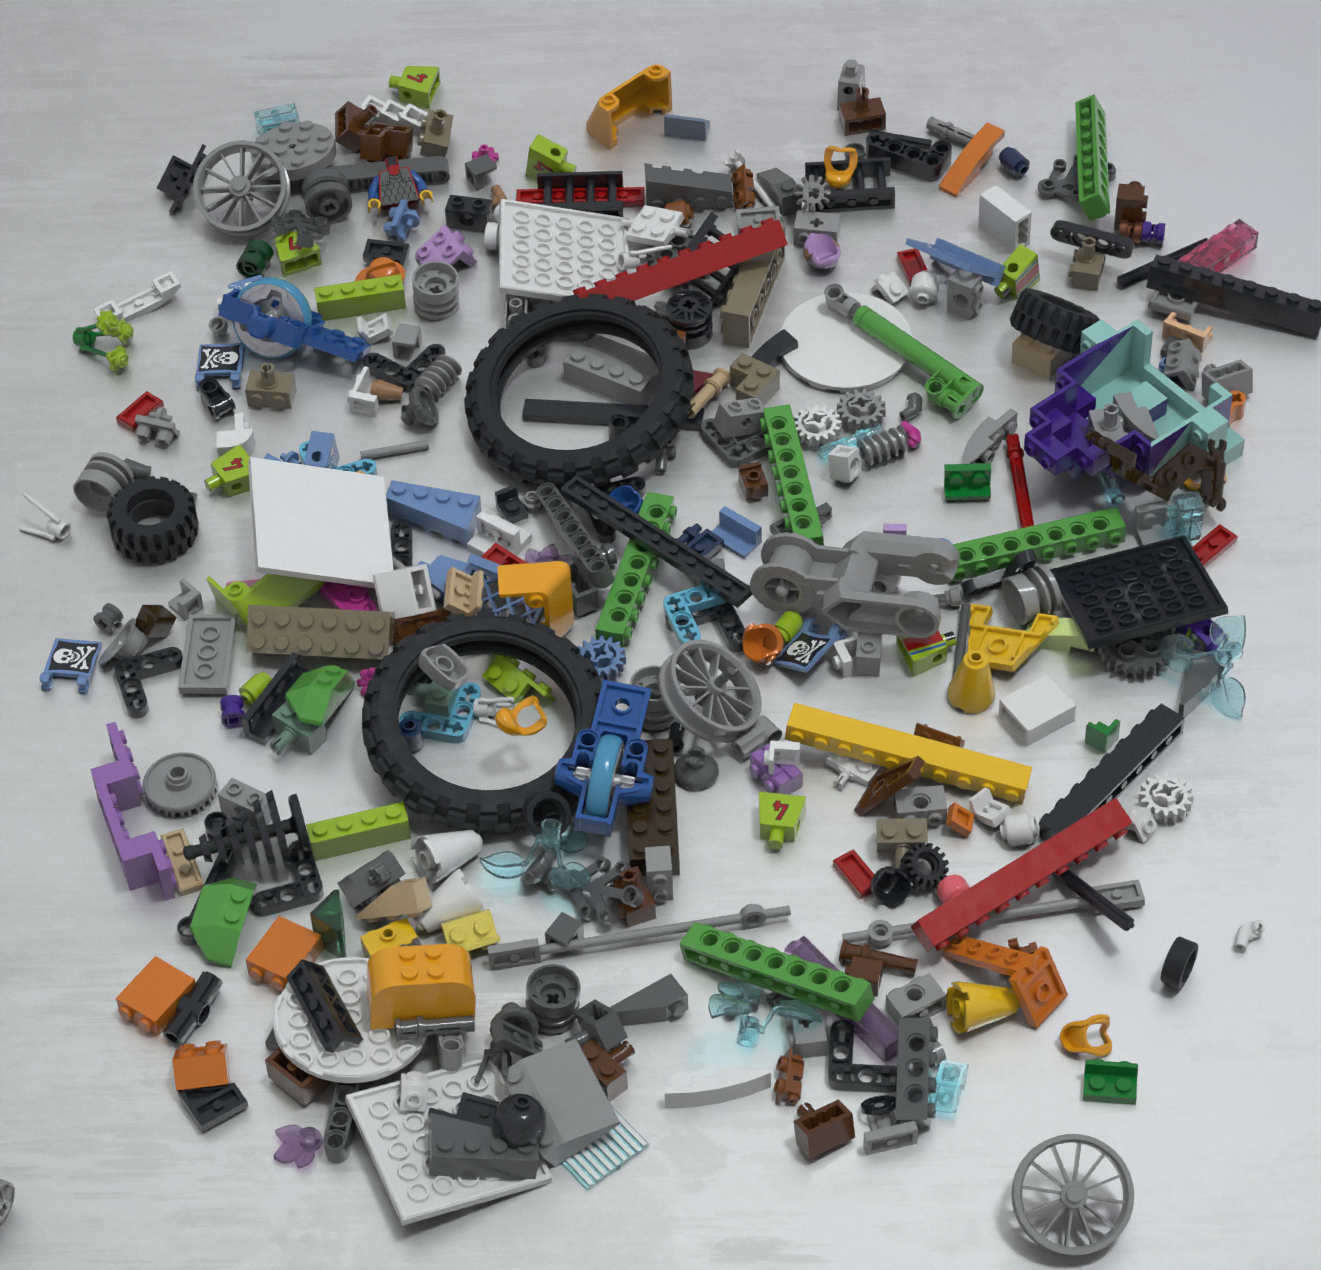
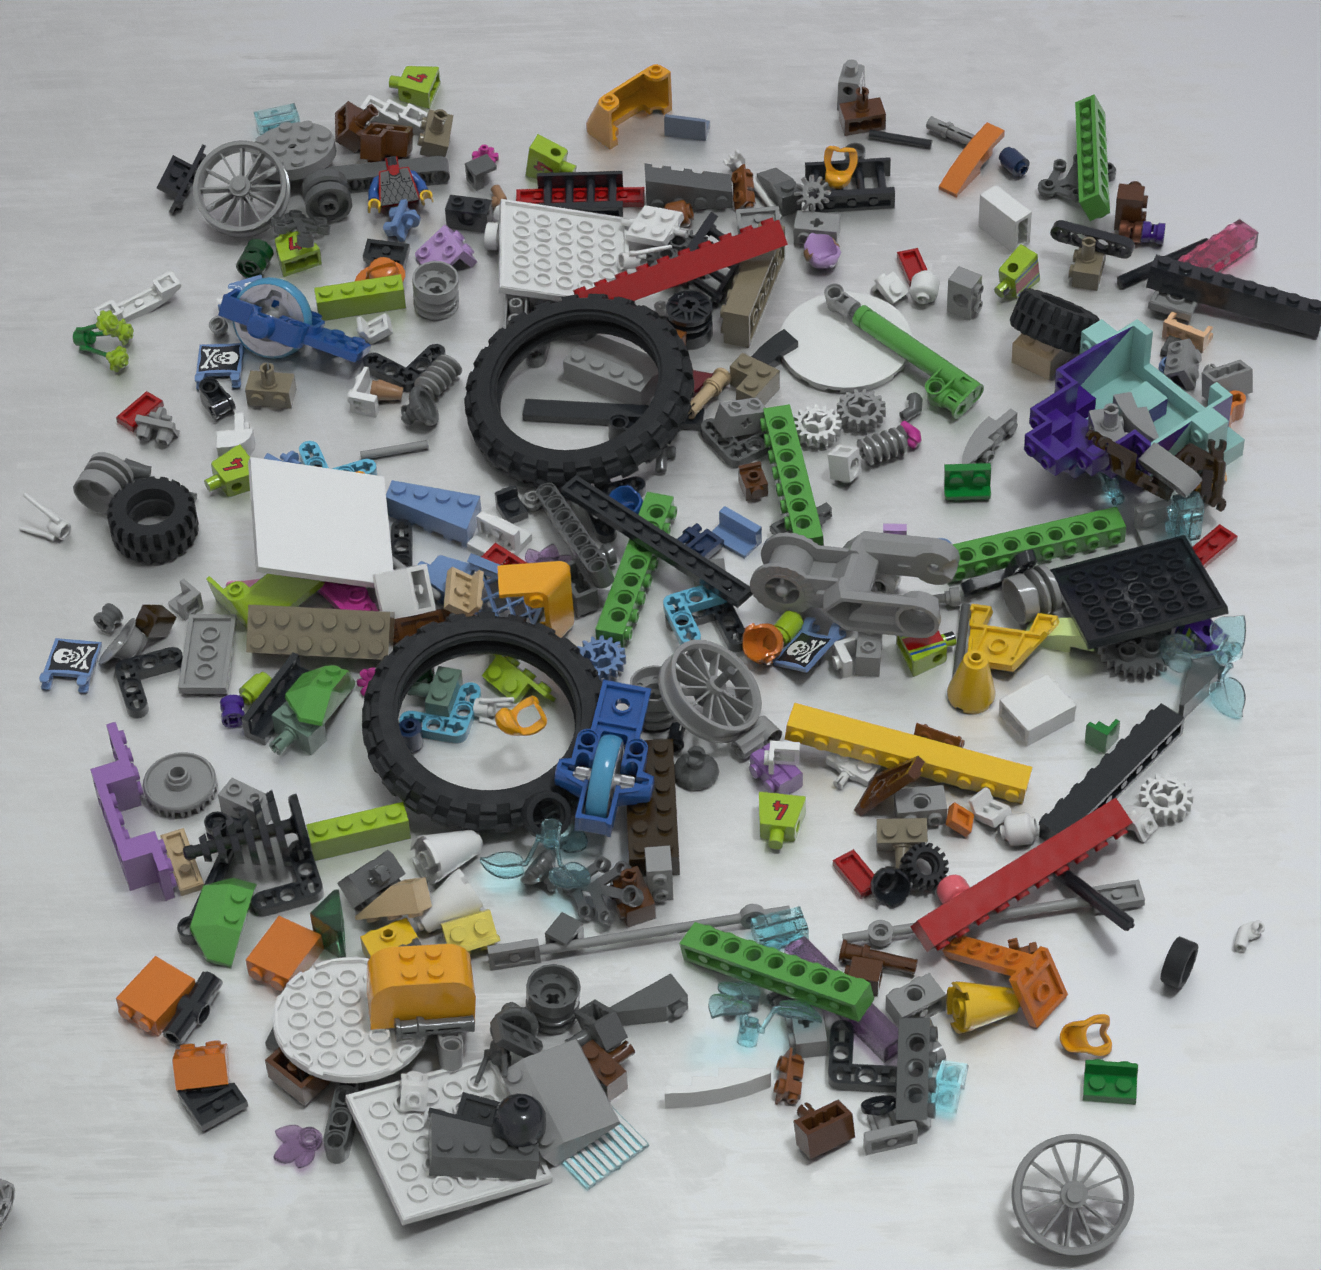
(322, 450): medium blue torso -> none
(323, 1005): black fence -> none
(406, 336): light grey panel -> none
(444, 666): light grey piece -> none
(779, 928): none -> clear light blue brick
(850, 440): clear light blue pin -> none
(910, 159): black beam -> none
(956, 256): medium blue fence -> none
(1015, 456): red axle -> none
(1170, 470): none -> light grey beam

